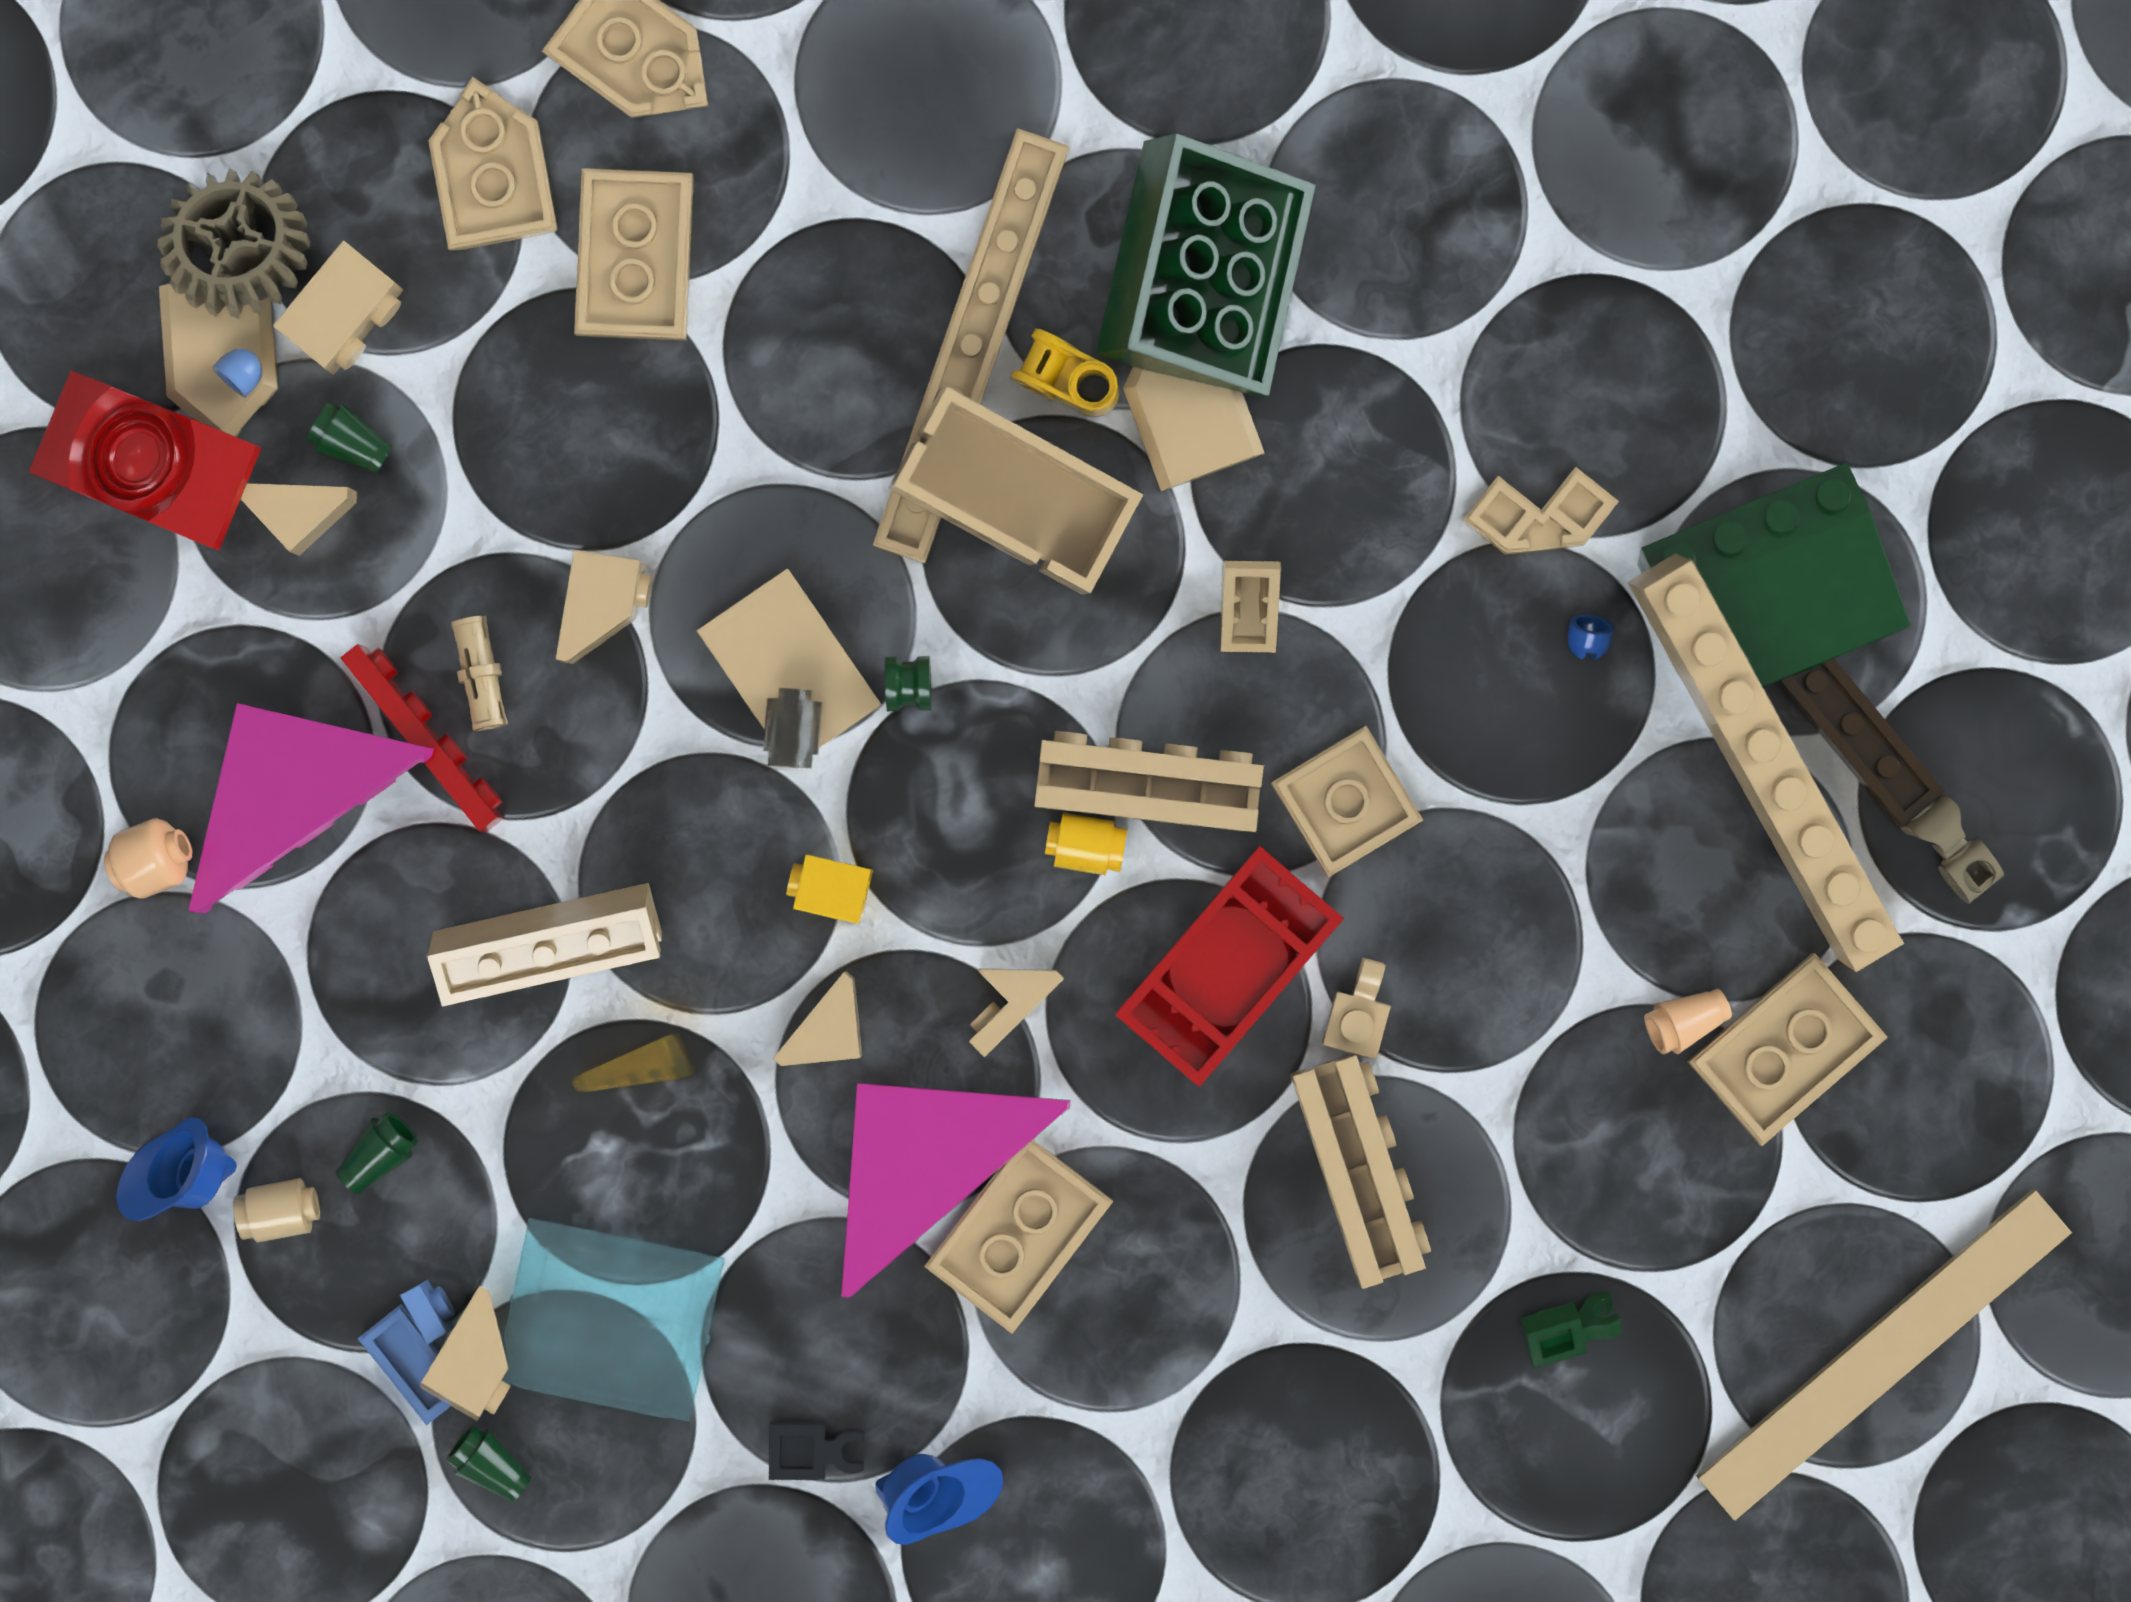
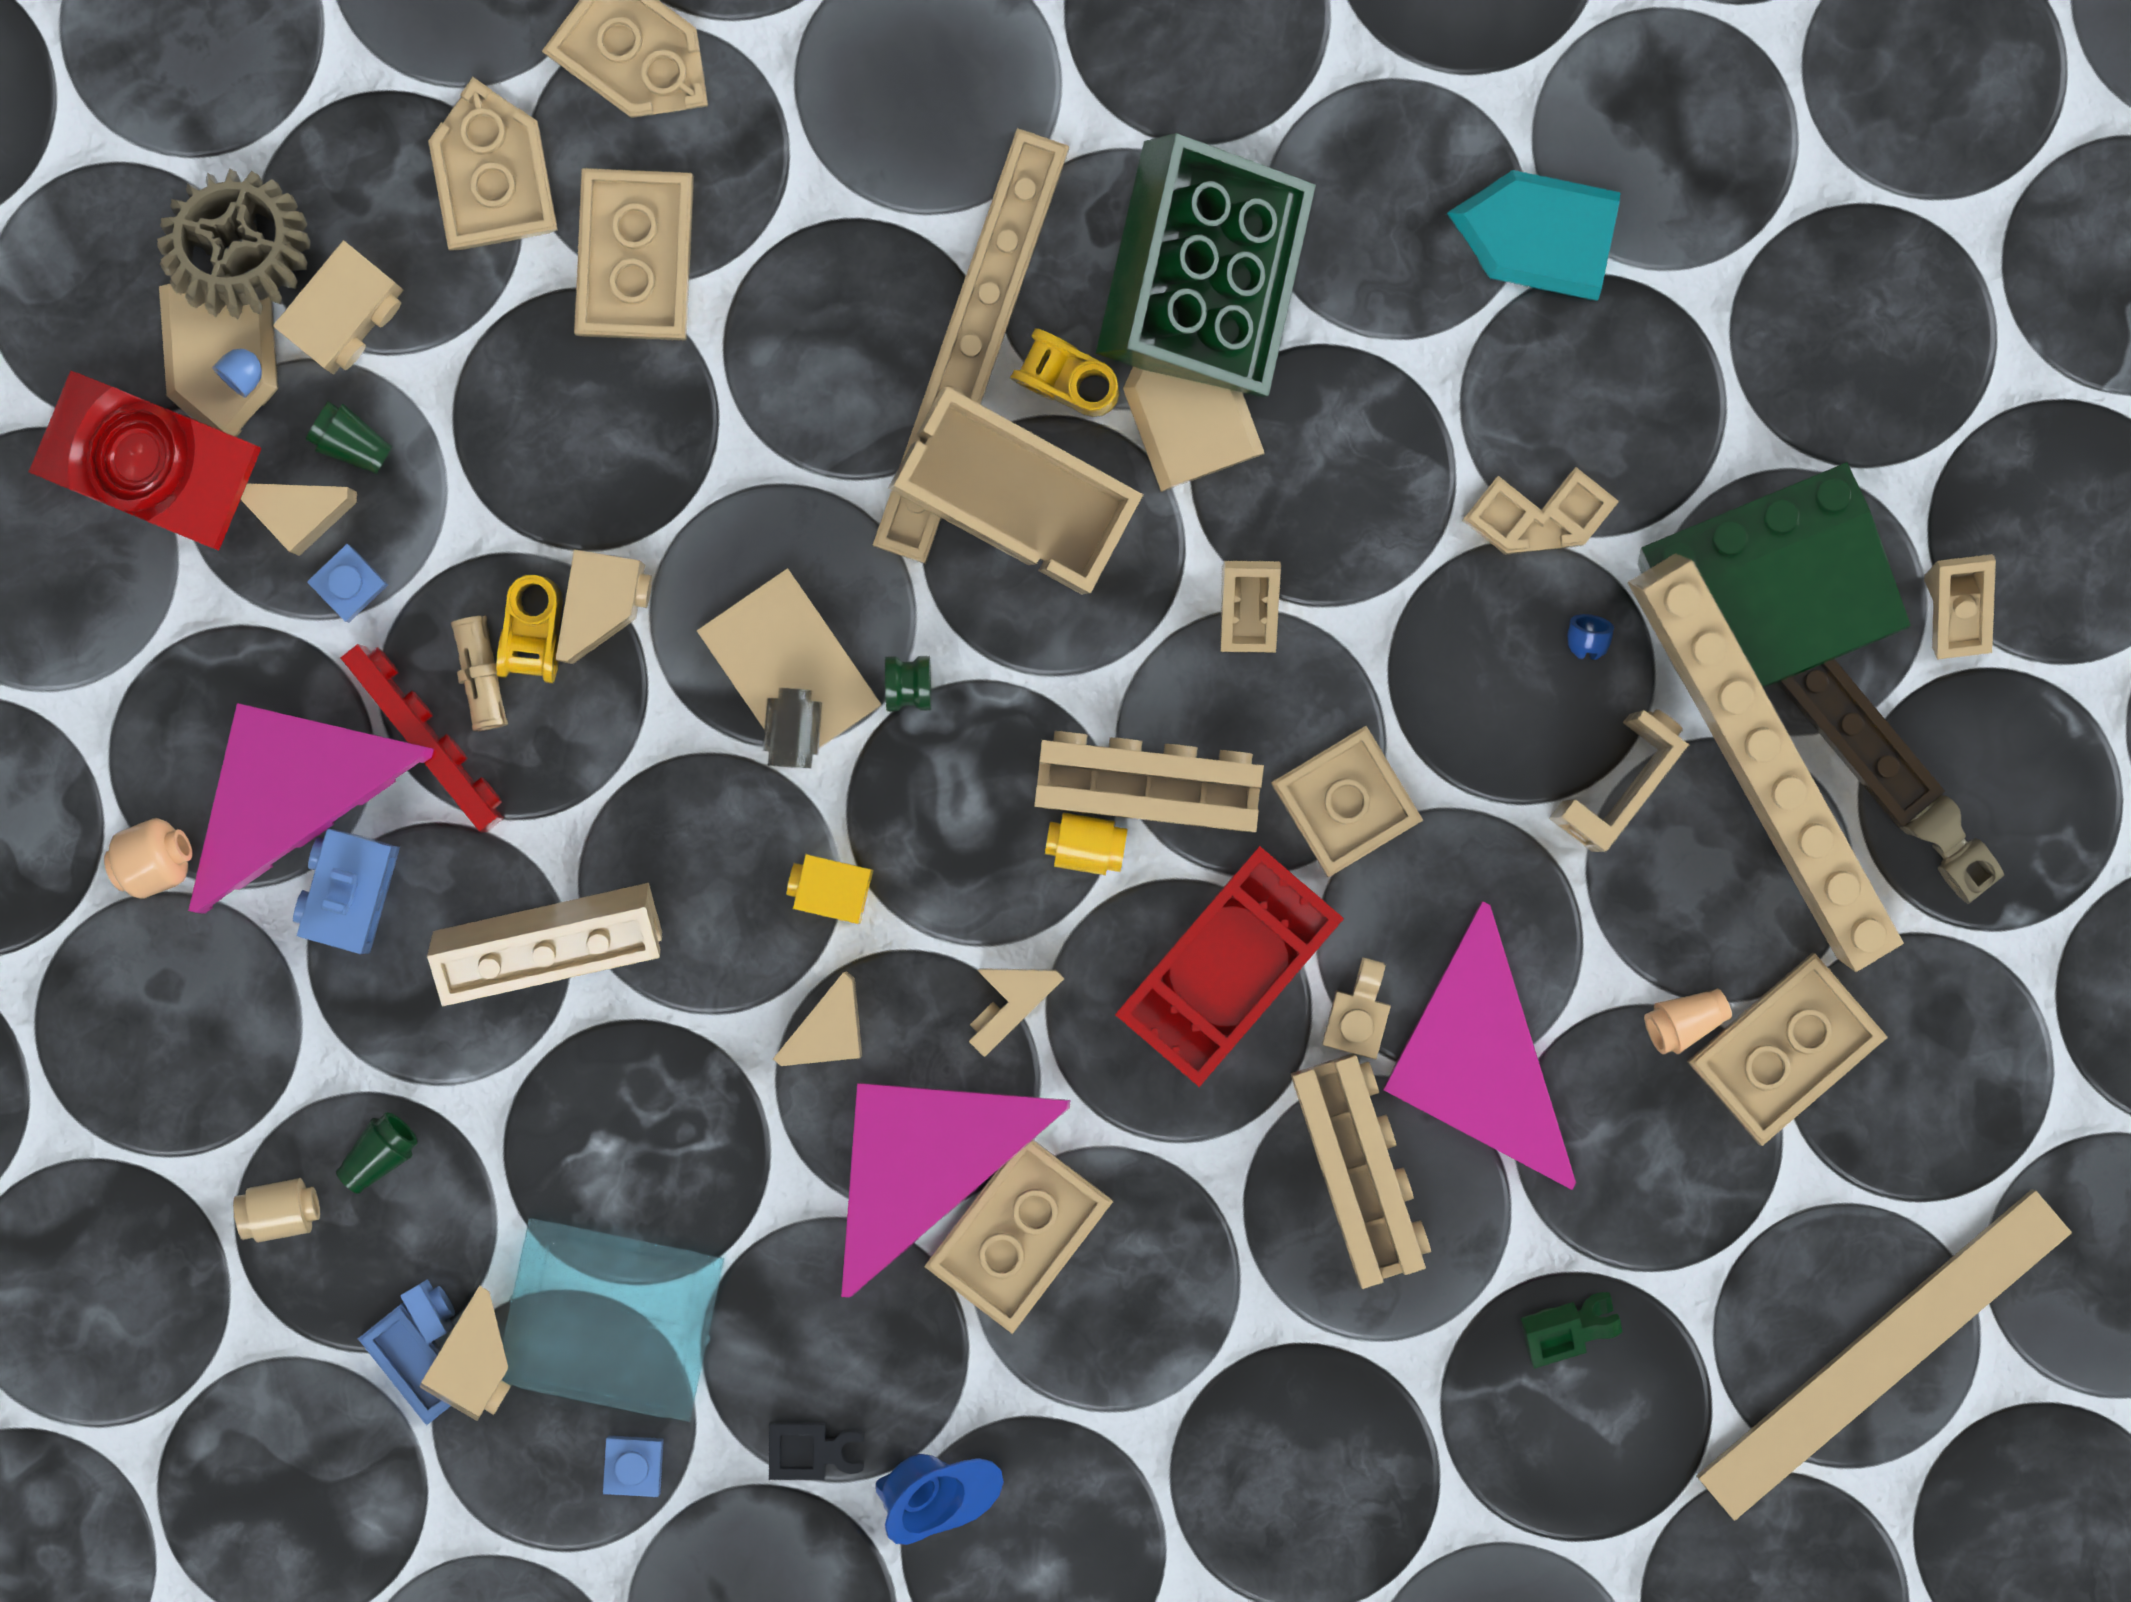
(173, 1171): blue piece -> none
(345, 890): none -> medium blue brick
(347, 583): none -> medium blue plate
(488, 1464): dark green cone -> none
(530, 633): none -> yellow piece
(633, 1466): none -> medium blue plate
(650, 1063): clear yellow slope -> none
(1477, 1061): none -> dark pink tile
(1541, 232): none -> teal tile
(1600, 834): none -> tan panel
(1962, 605): none -> tan slope

